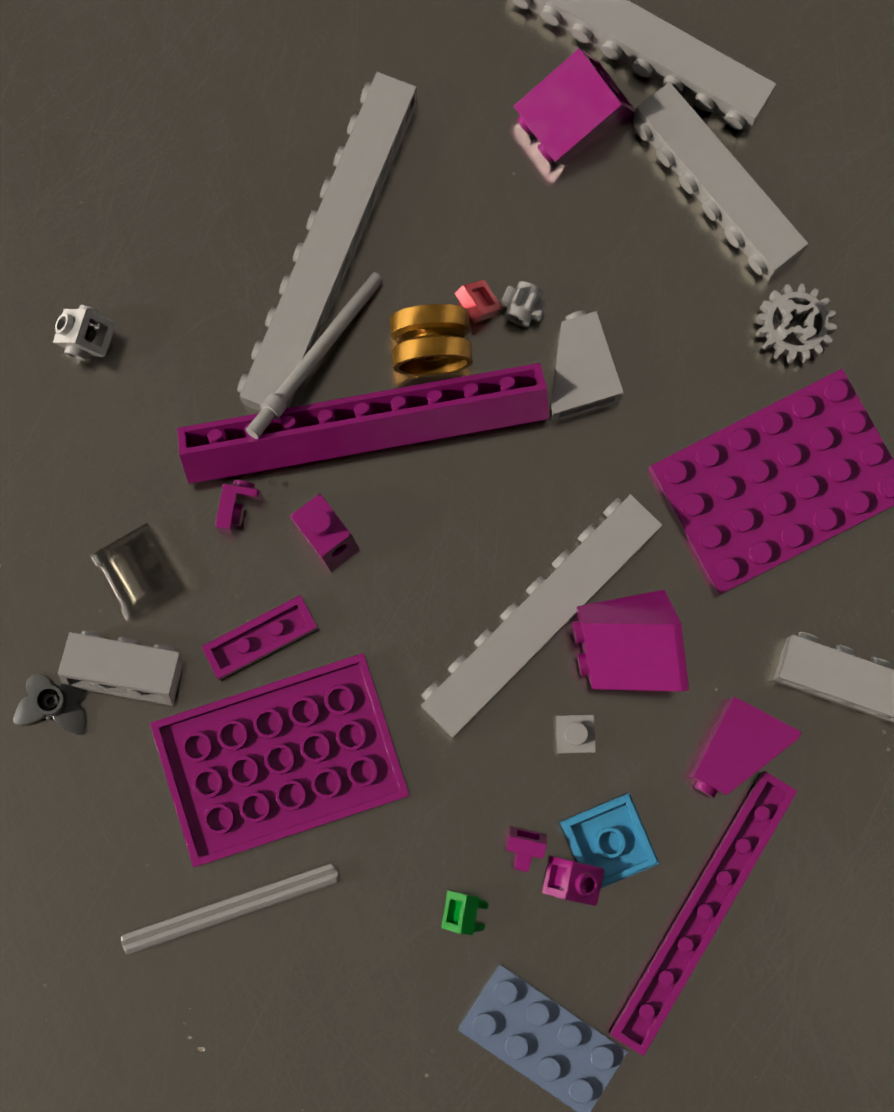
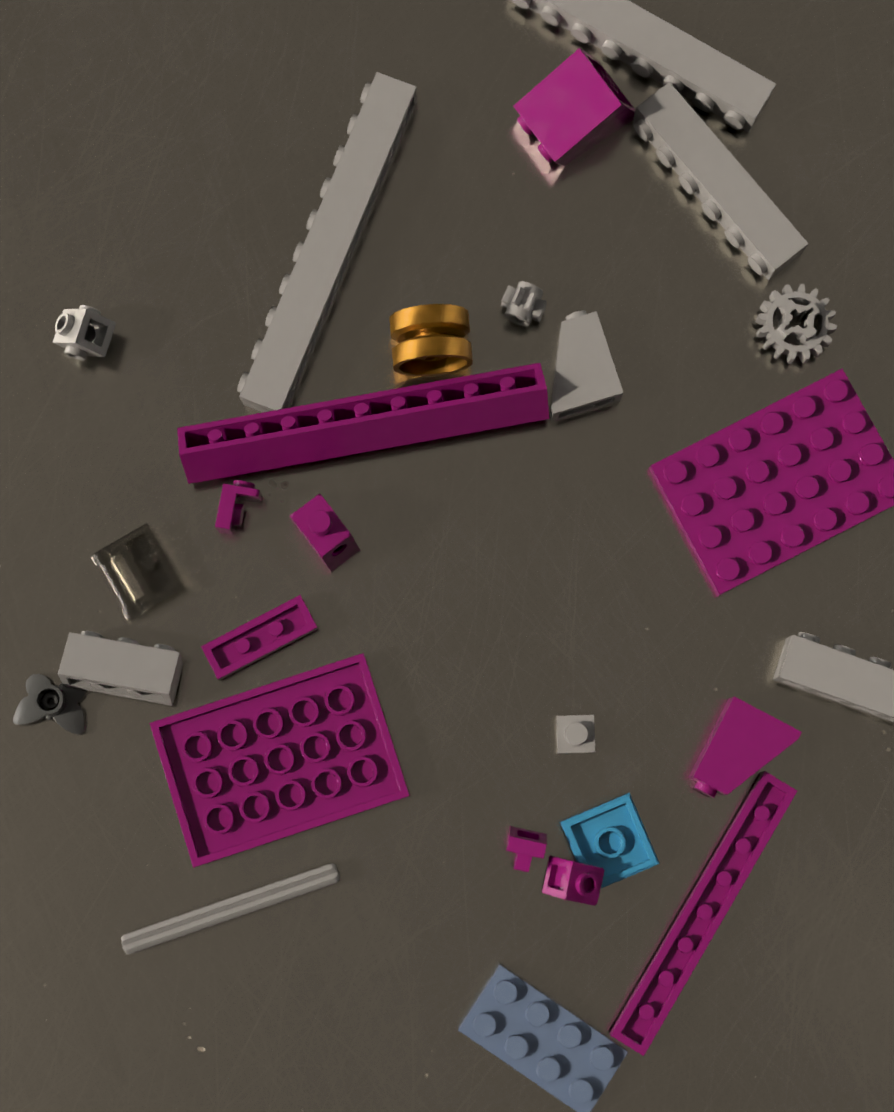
(275, 403): light grey bar -> none
(461, 913): green tile -> none
(478, 300): coral plate -> none
(541, 616): light grey brick -> none
(632, 644): magenta slope -> none

